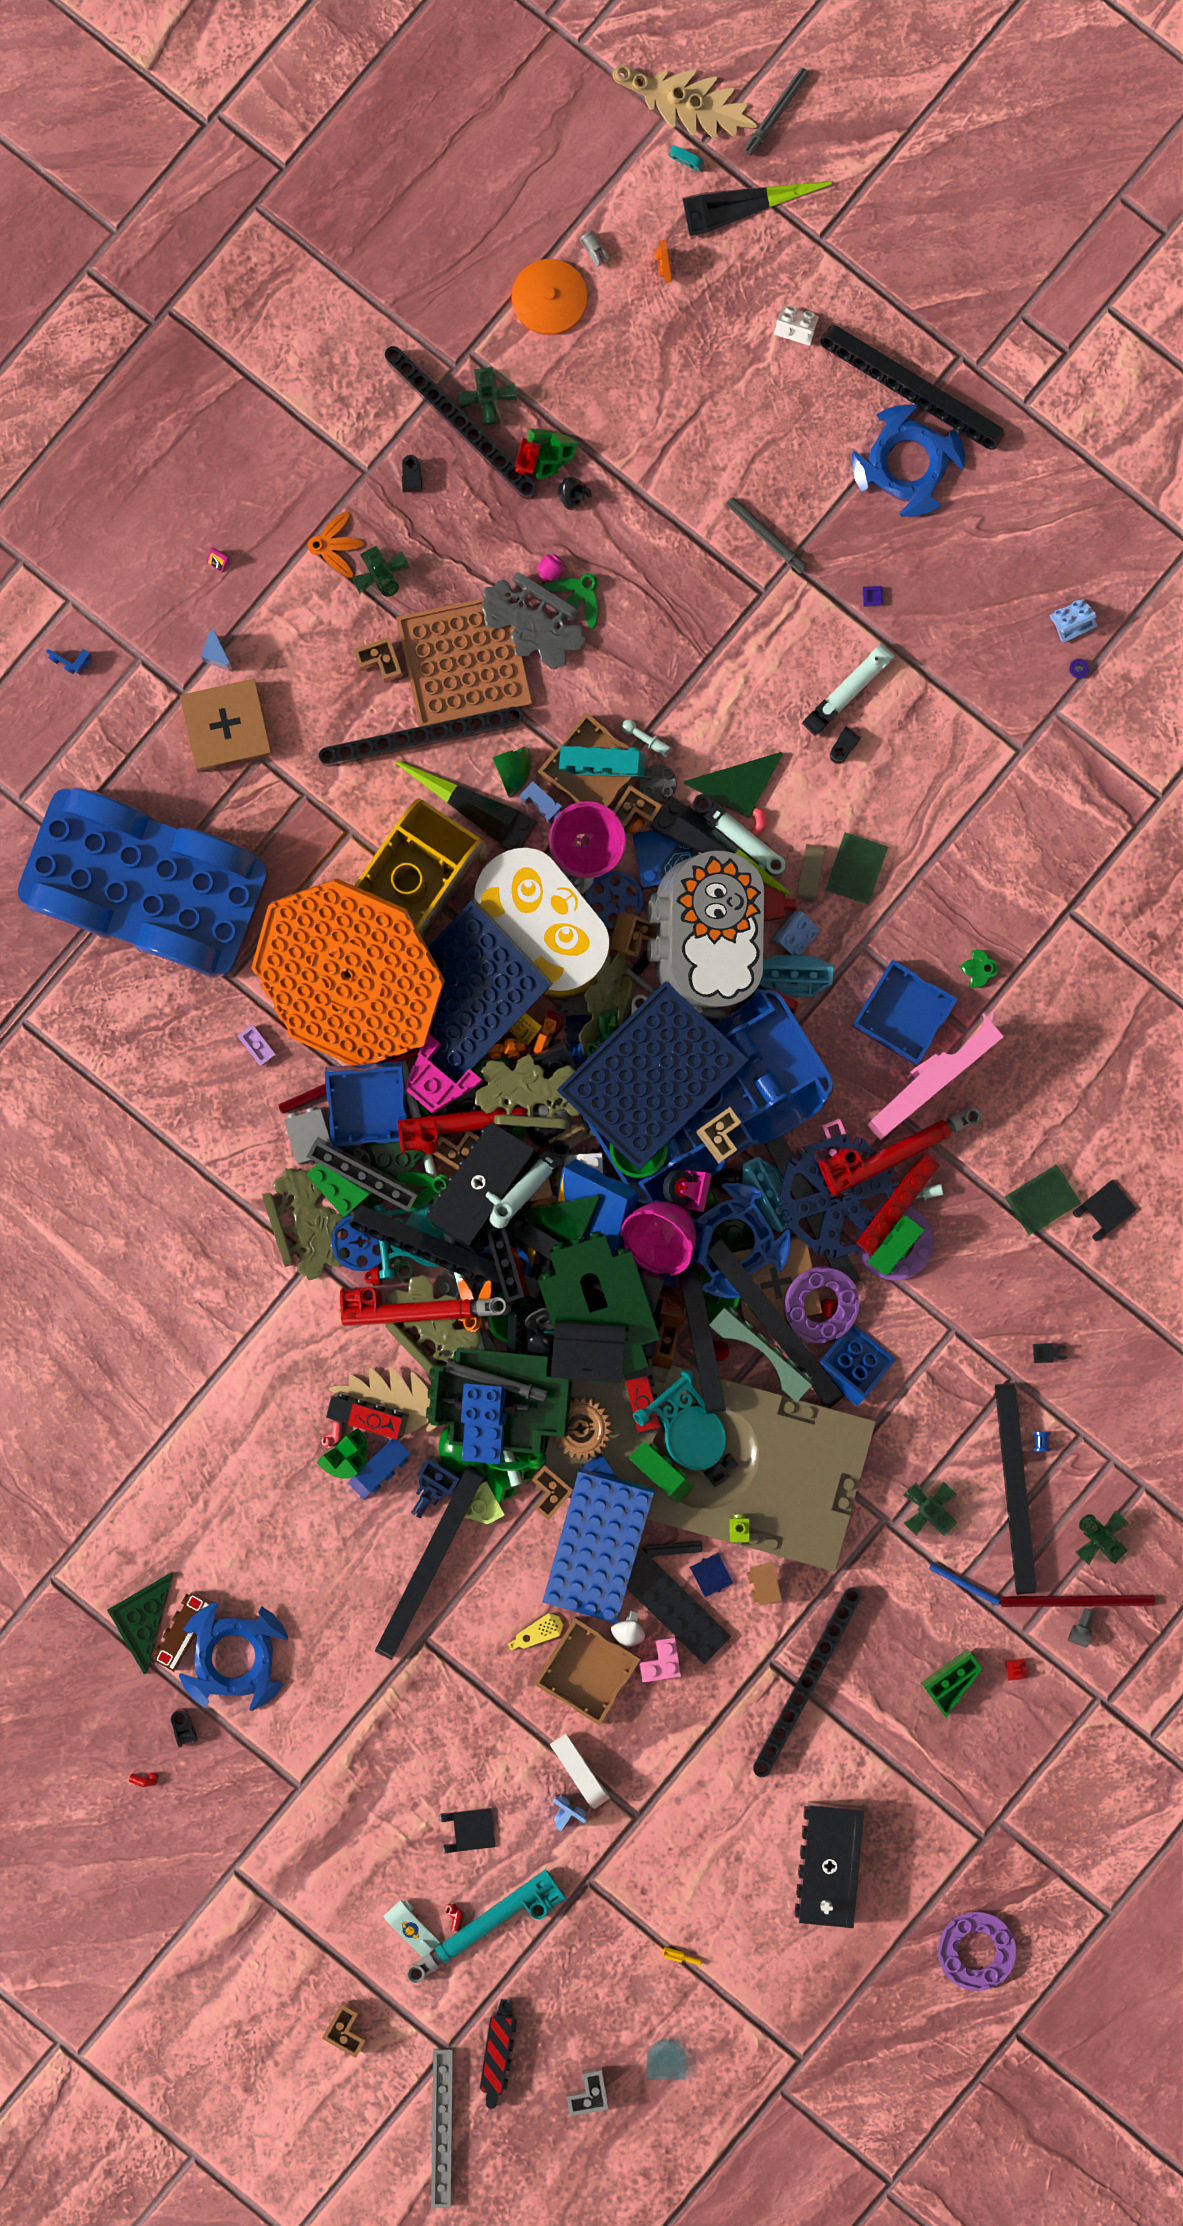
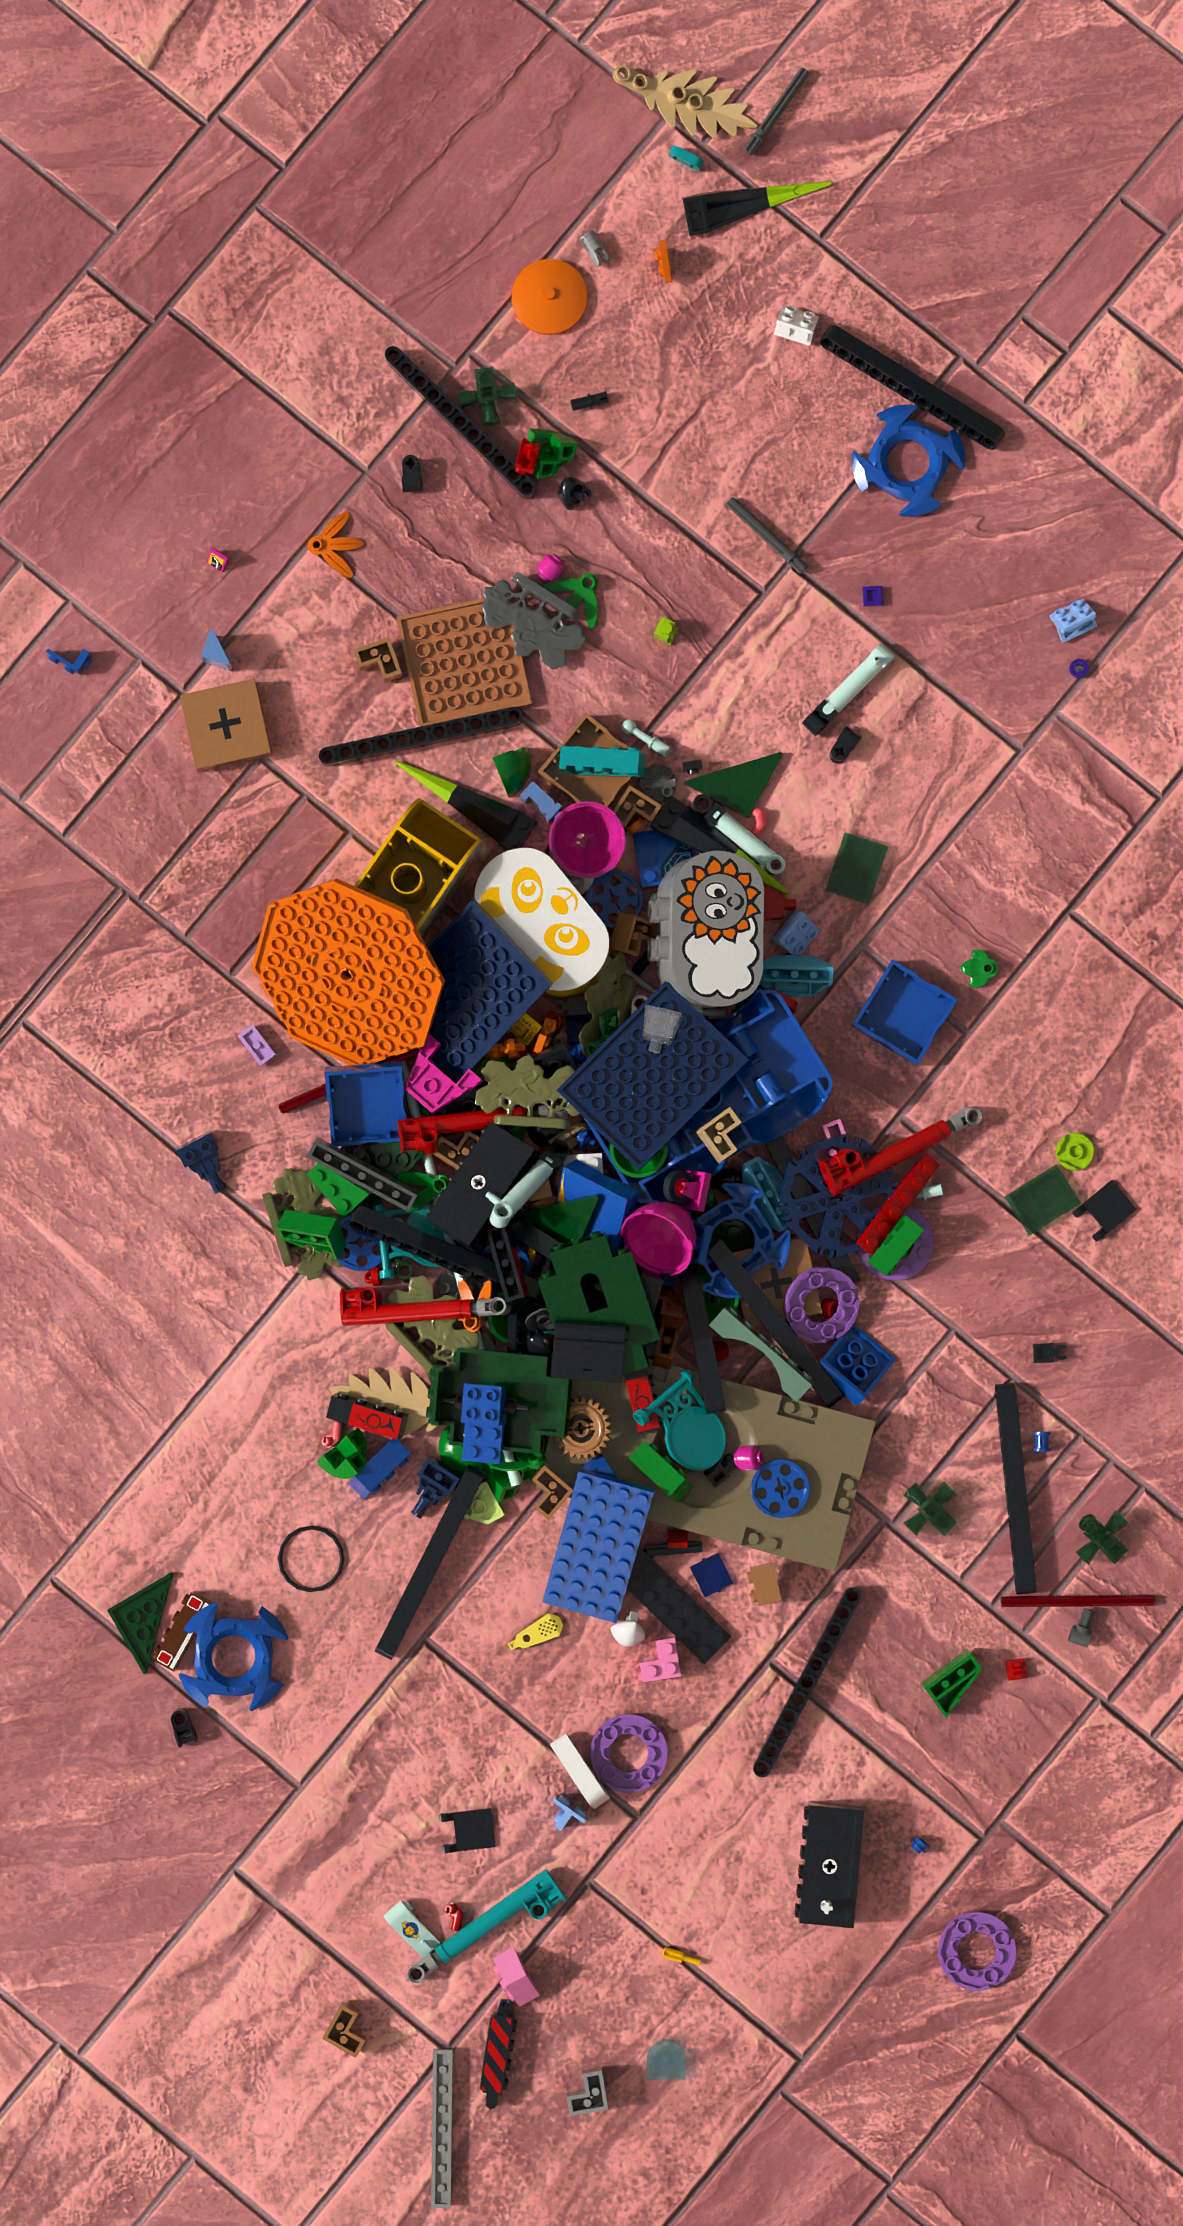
(143, 881): blue piece -> none
(144, 1782): red arm -> none
(200, 1156): none -> dark blue brick
(304, 1130): light grey brick -> none
(312, 1230): none -> green wedge
(340, 1553): none -> black piece
(380, 572): clear green brick -> none
(490, 1379): dark grey axle -> none
(515, 1977): none -> bright pink brick
(584, 1139): none -> blue plant
(587, 1670): medium nougat tile -> none
(589, 401): none -> black axle
(622, 1780): none -> medium lavender plate
(660, 1026): none -> clear torso
(666, 631): none -> lime brick
(677, 1539): none -> red tile
(692, 767): none -> black plate
(739, 1528): lime brick -> none
(748, 1458): none -> dark pink head
(771, 1484): none -> blue wedge
(810, 872): dark tan beam -> none
(919, 1845): none -> blue plate
(932, 1077): bright pink piece -> none
(965, 1584): blue bar -> none
(1074, 1151): none -> lime tile

